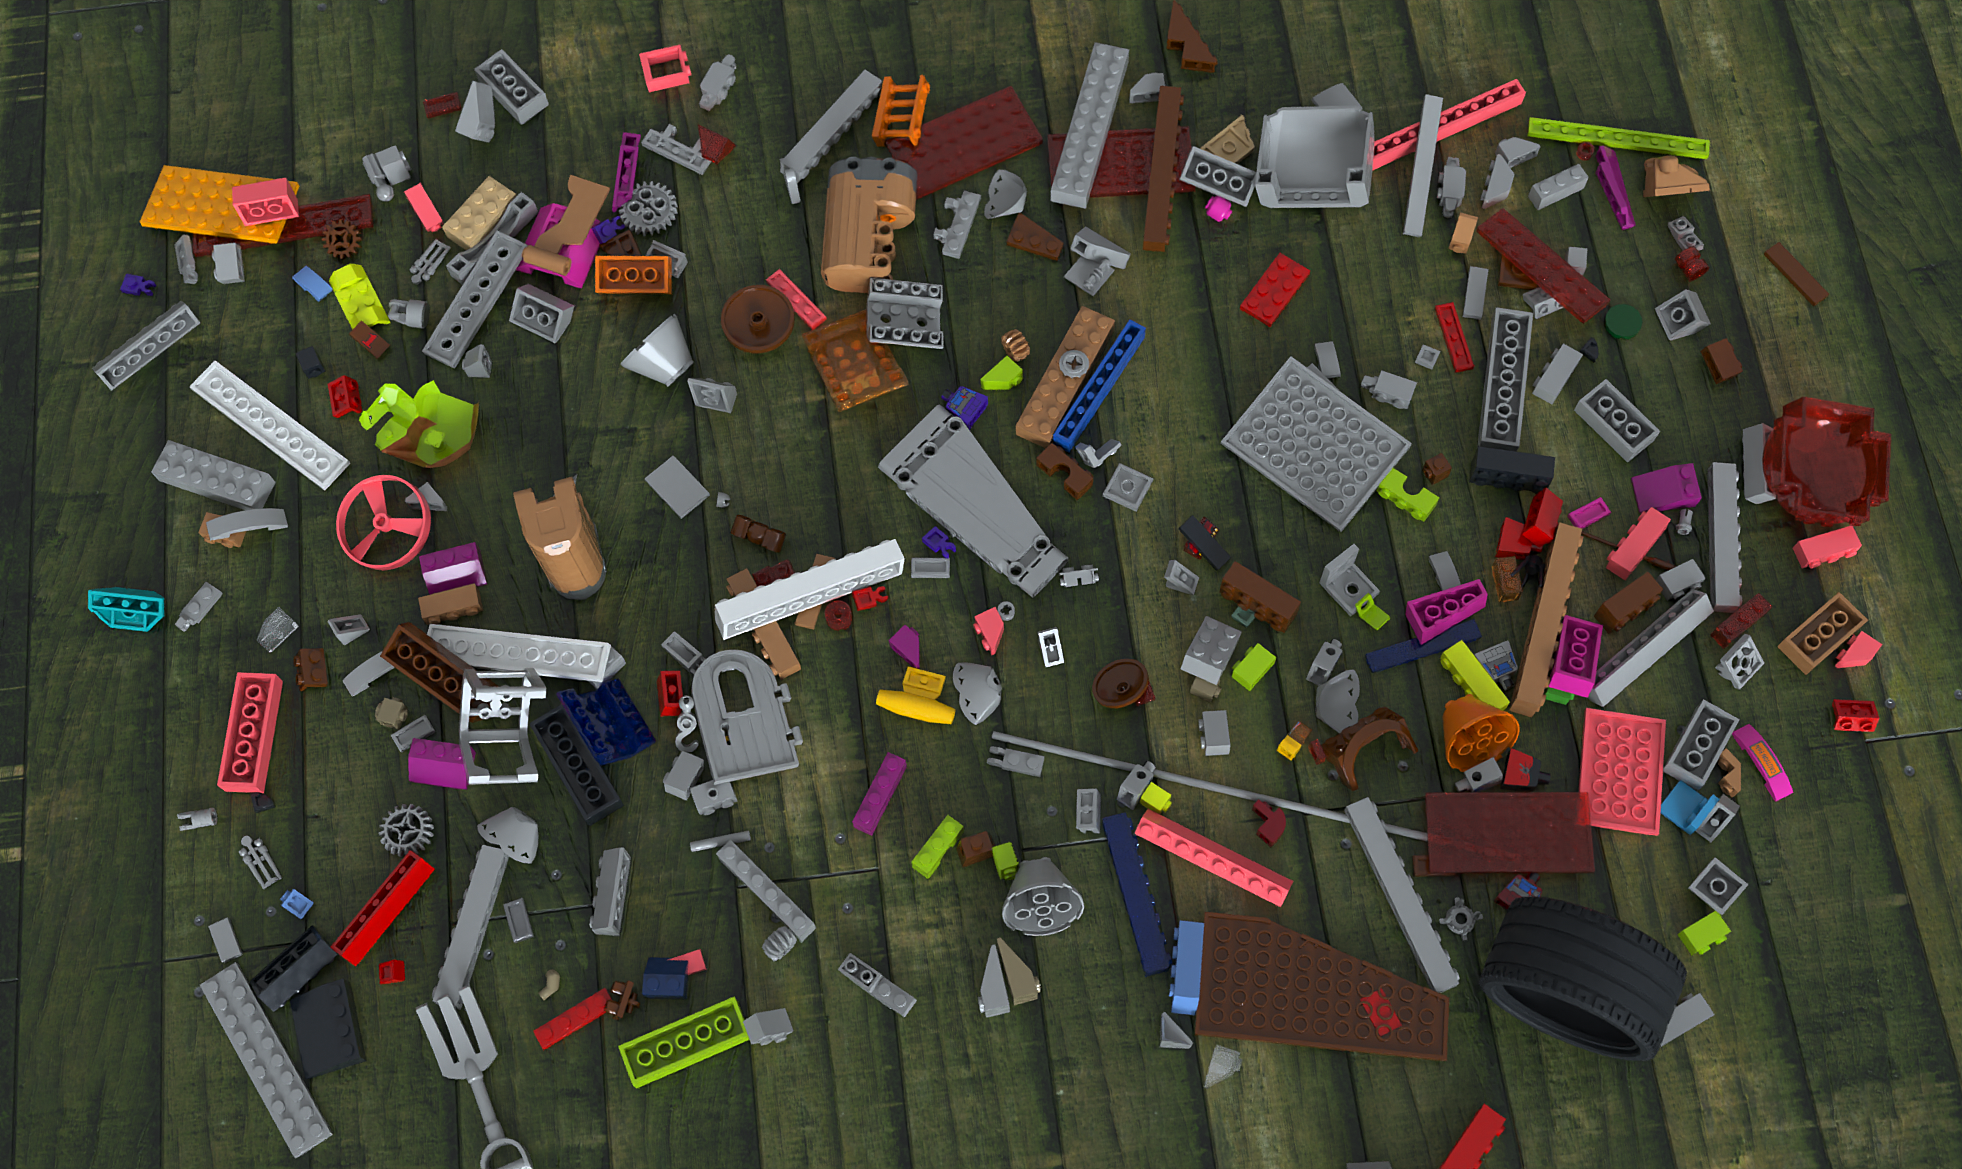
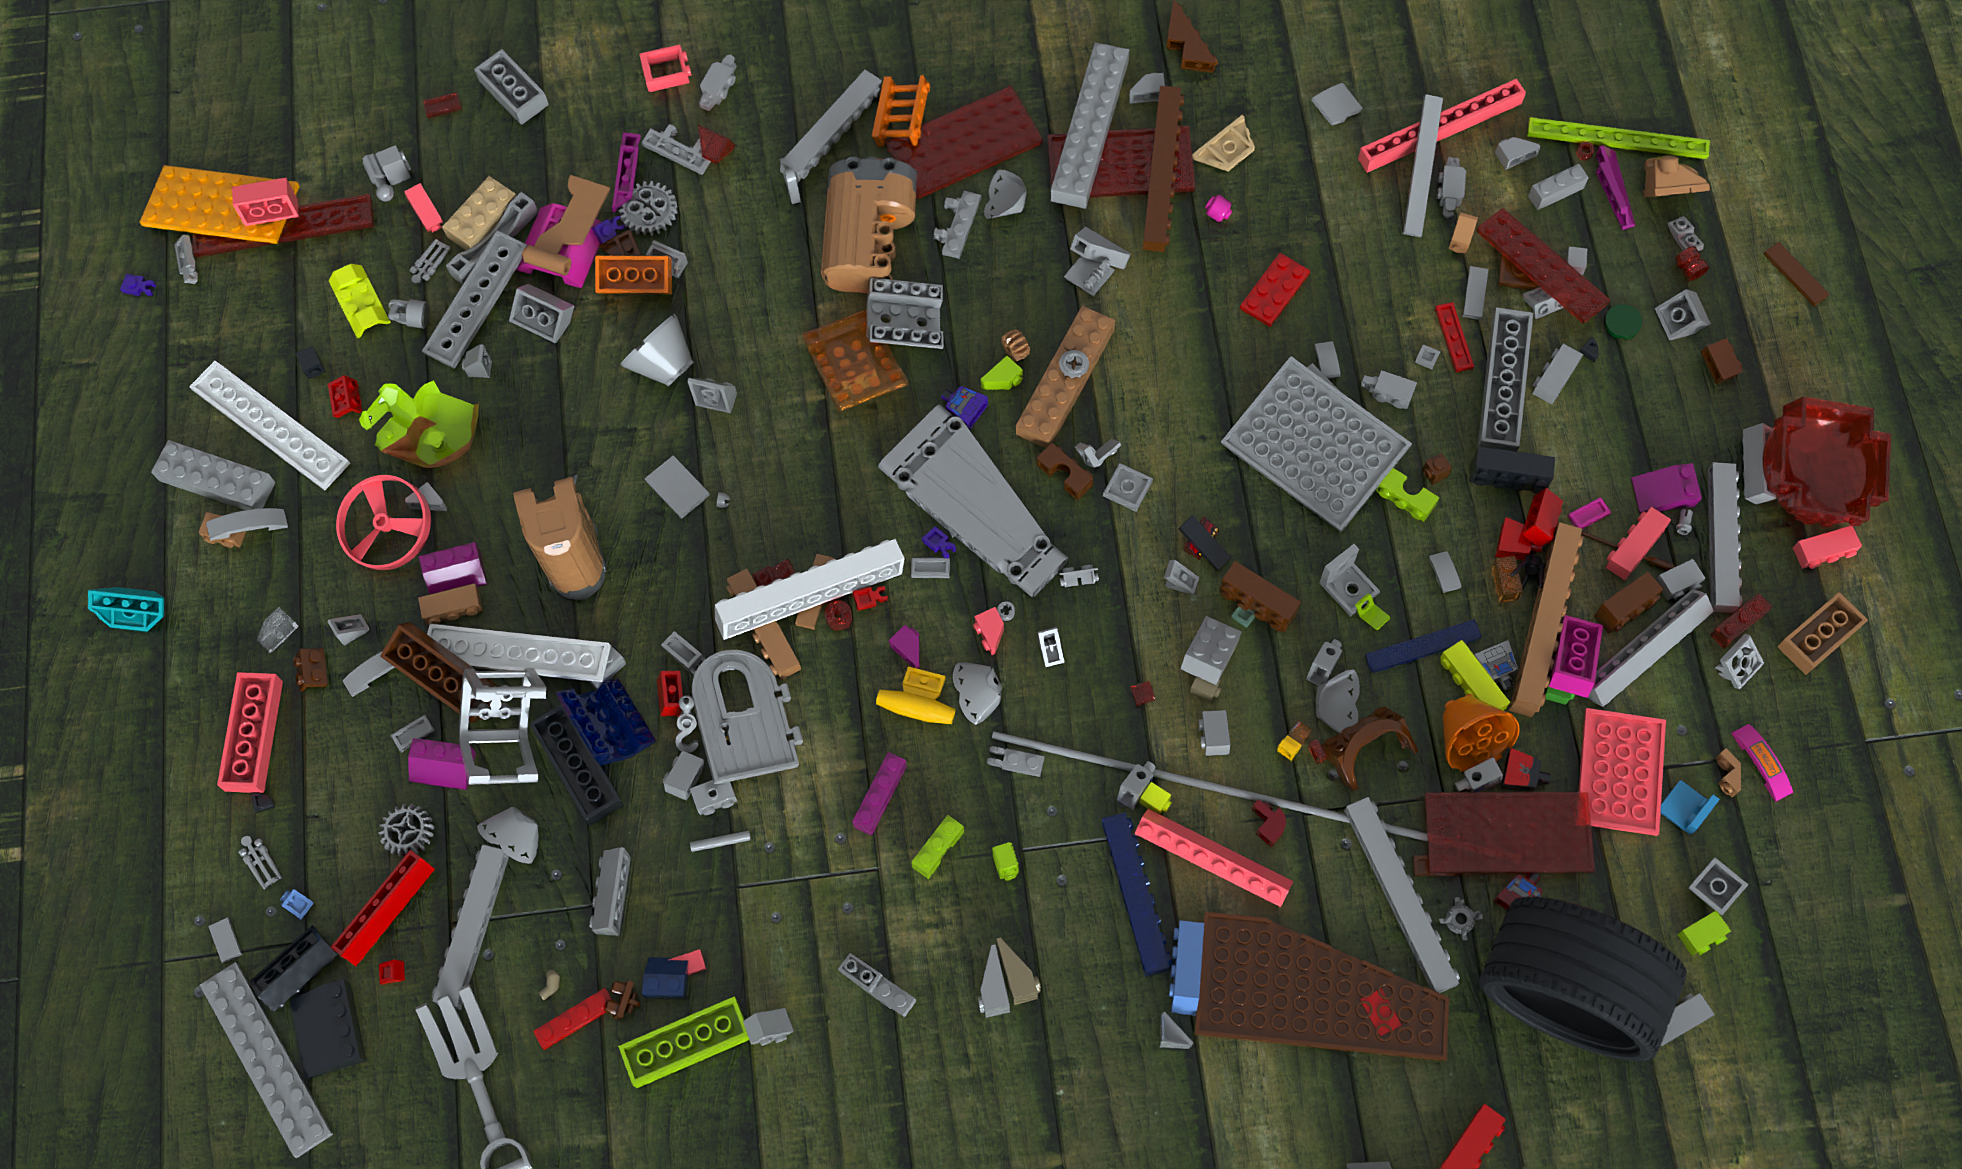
(146, 345): light grey slope -> none
(198, 606): light grey hinge -> none
(199, 818): light grey hinge -> none
(228, 263): light grey brick -> none
(313, 283): medium blue slope -> none
(347, 235): reddish brown gear -> none
(369, 339): reddish brown tile -> none
(391, 713): dark tan brick -> none
(478, 113): light grey slope -> none
(518, 920): flat silver tile -> none
(757, 319): reddish brown dish -> none
(758, 533): reddish brown piece -> none
(766, 890): light grey arch -> none
(779, 943): light grey gear -> none
(800, 302): coral tile -> none
(975, 848): reddish brown torso -> none
(1034, 239): reddish brown wing -> none
(1041, 899): light grey cone -> none
(1088, 810): light grey hinge -> none
(1099, 386): blue brick -> none
(1120, 683): reddish brown dish -> none
(1218, 176): light grey slope -> none
(1222, 1065): clear slope -> none
(1253, 666): lime brick -> none
(1315, 157): light grey slope -> none
(1444, 609): dark pink wedge -> none
(1498, 183): light grey slope -> none
(1616, 420): light grey brick -> none
(1700, 745): light grey brick -> none
(1718, 818): light grey slope -> none
(1855, 715): red bracket -> none
(1859, 652): coral slope -> none

